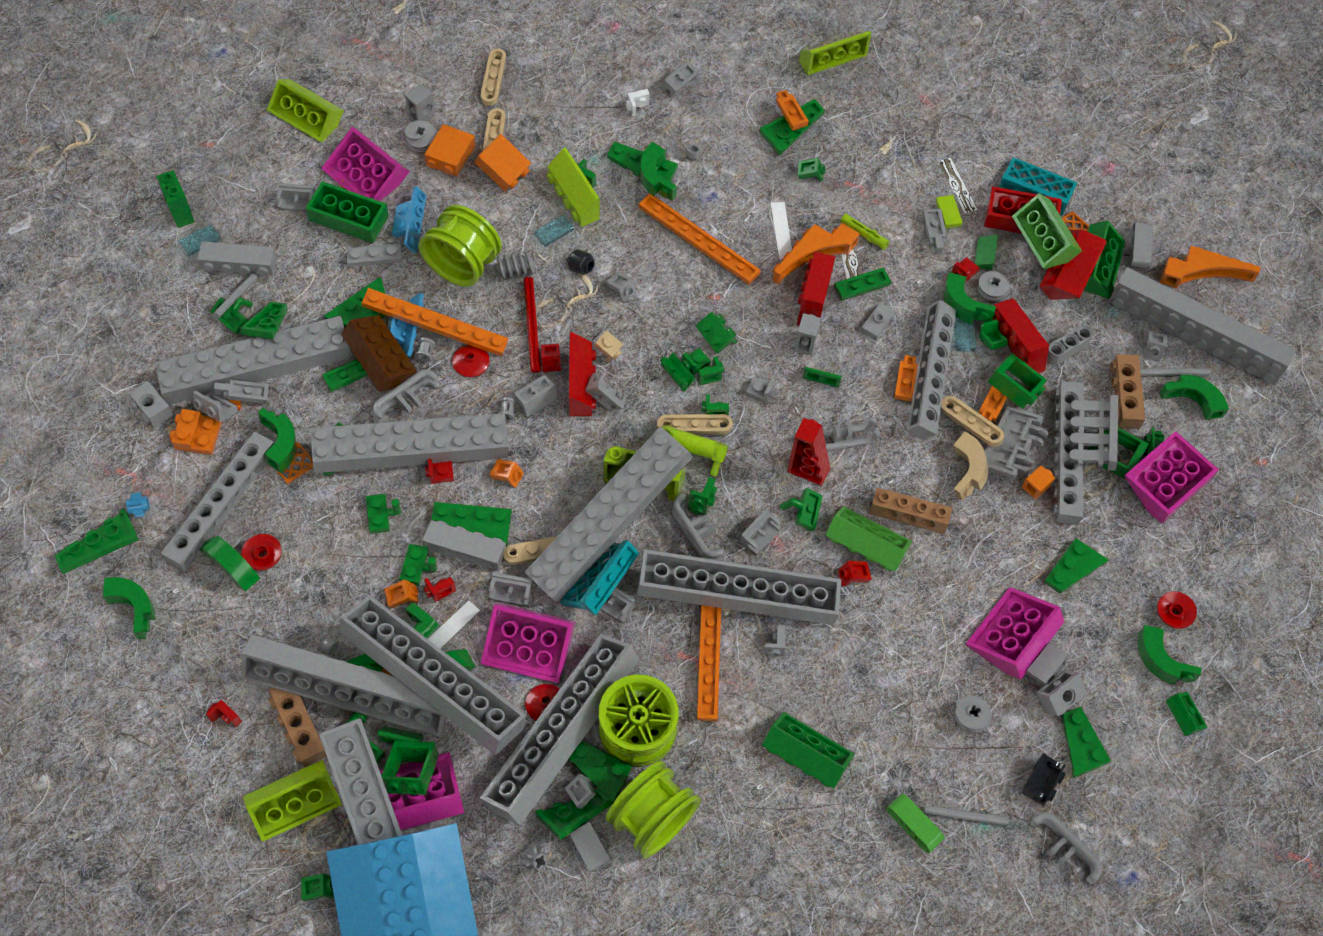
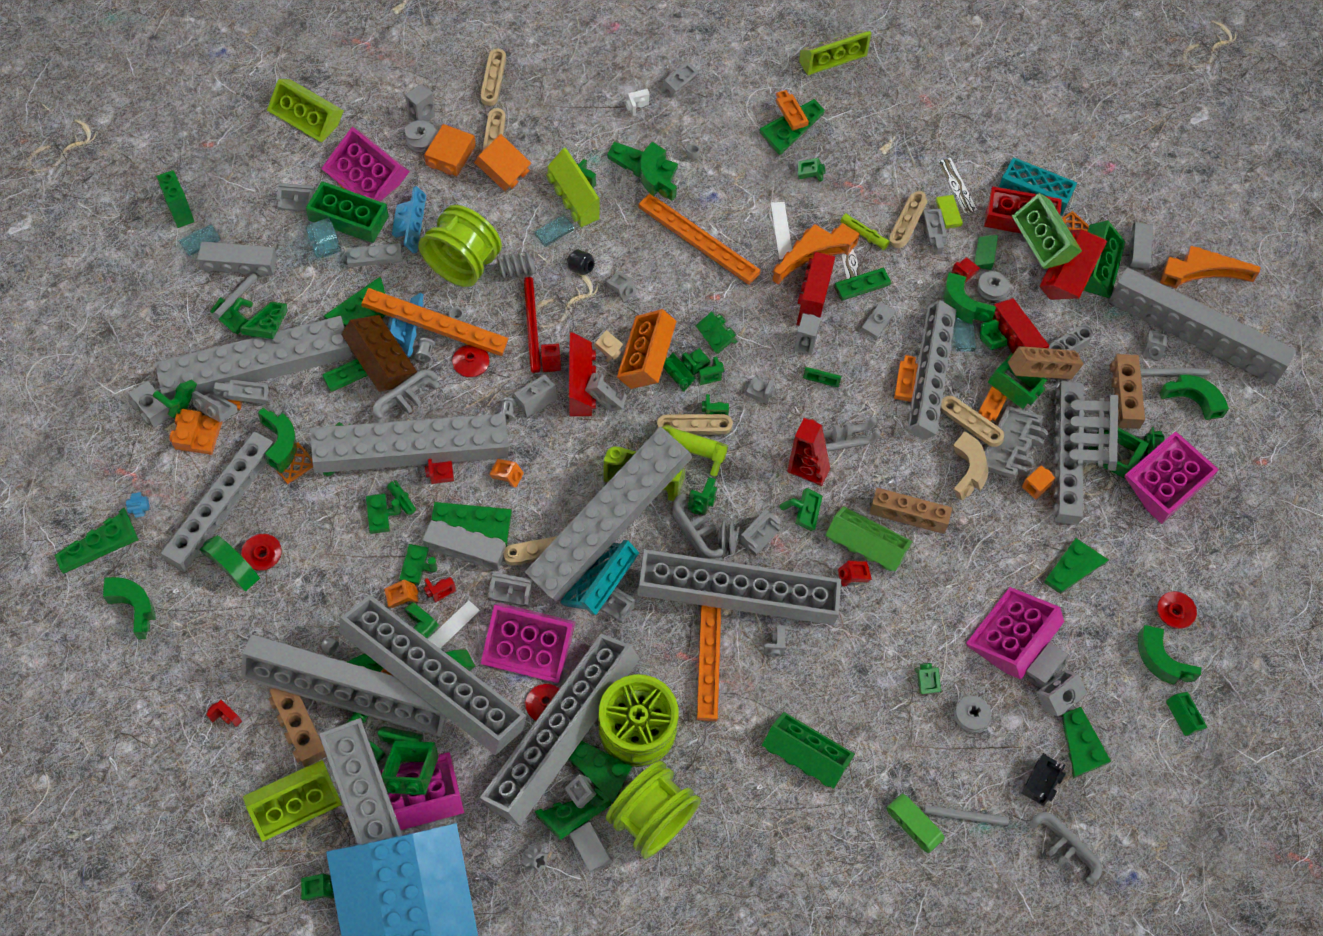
(181, 399): none -> green plate
(324, 238): none -> clear light blue brick
(398, 493): none -> green axle
(456, 311): none -> light grey plate
(646, 349): none -> orange brick
(728, 537): none -> light grey piece
(908, 219): none -> tan plate
(928, 678): none -> green bracket
(1045, 362): none -> medium nougat brick

